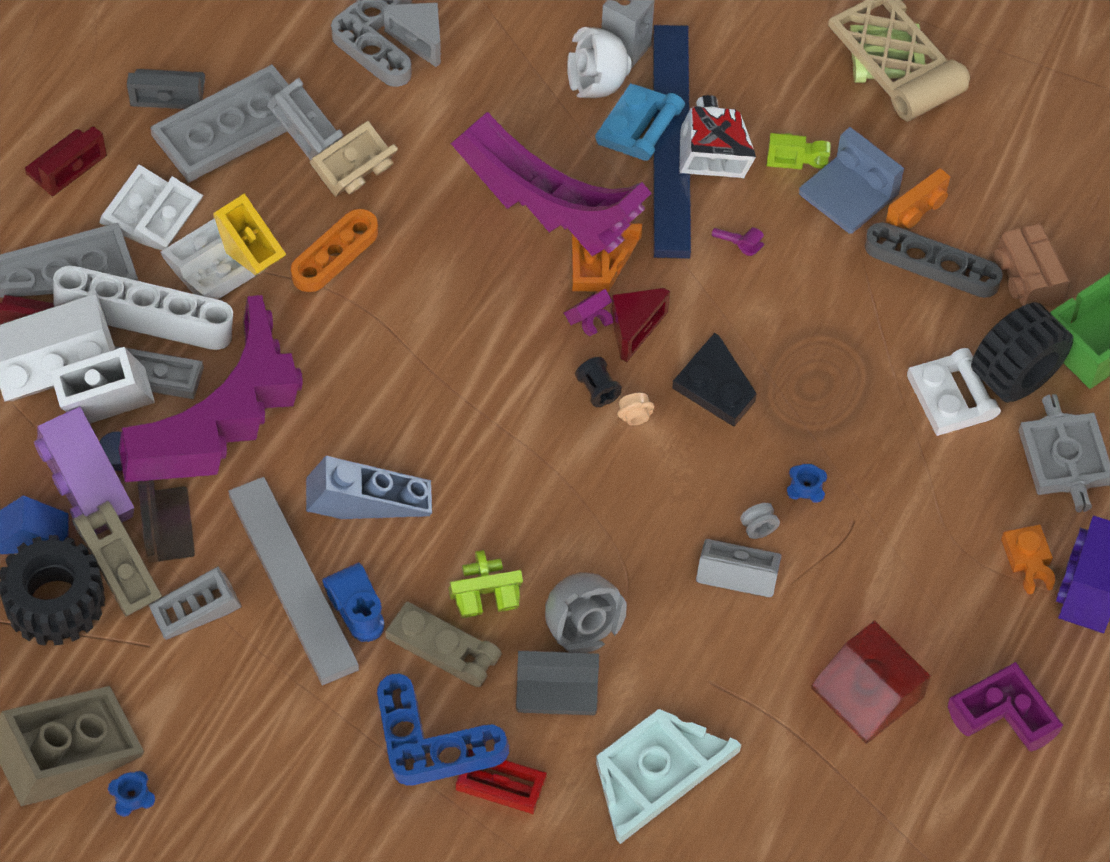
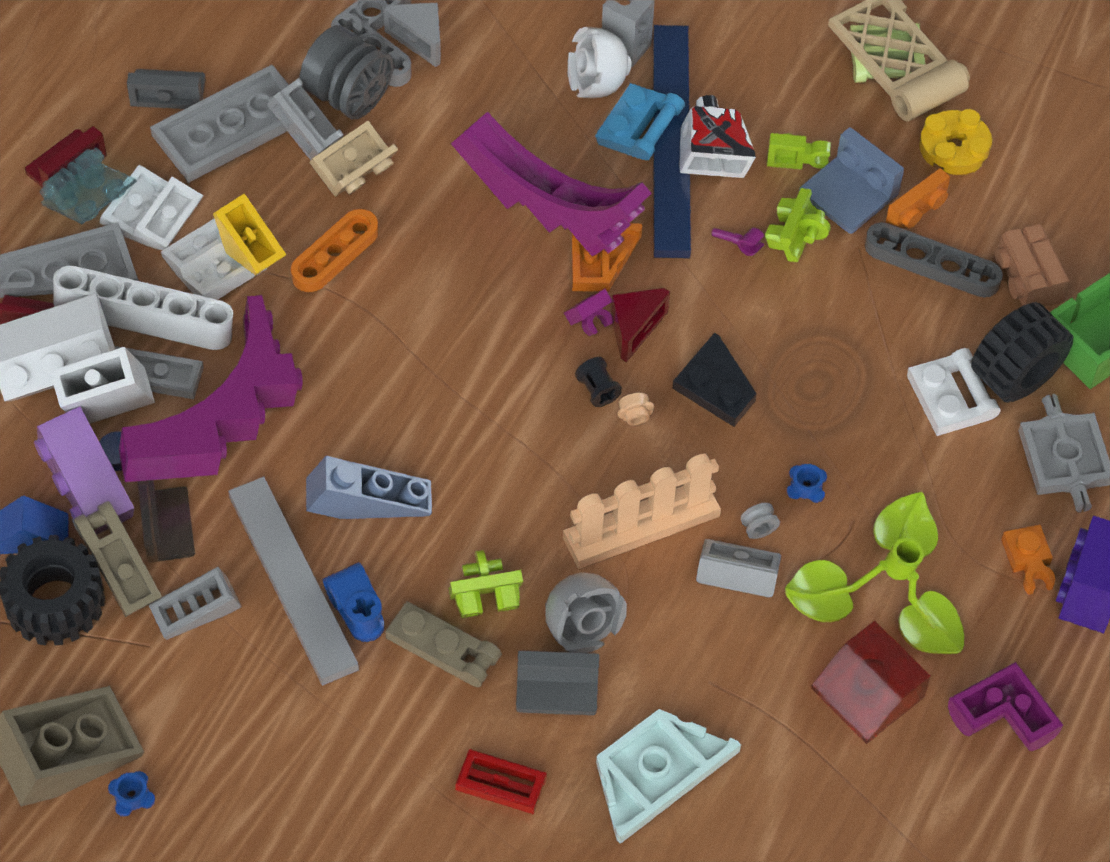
(85, 188): none -> clear light blue hinge
(346, 72): none -> dark grey wheel
(416, 747): blue beam -> none
(640, 523): none -> light nougat fence
(802, 225): none -> lime hips
(910, 535): none -> lime plant
(959, 125): none -> yellow plate

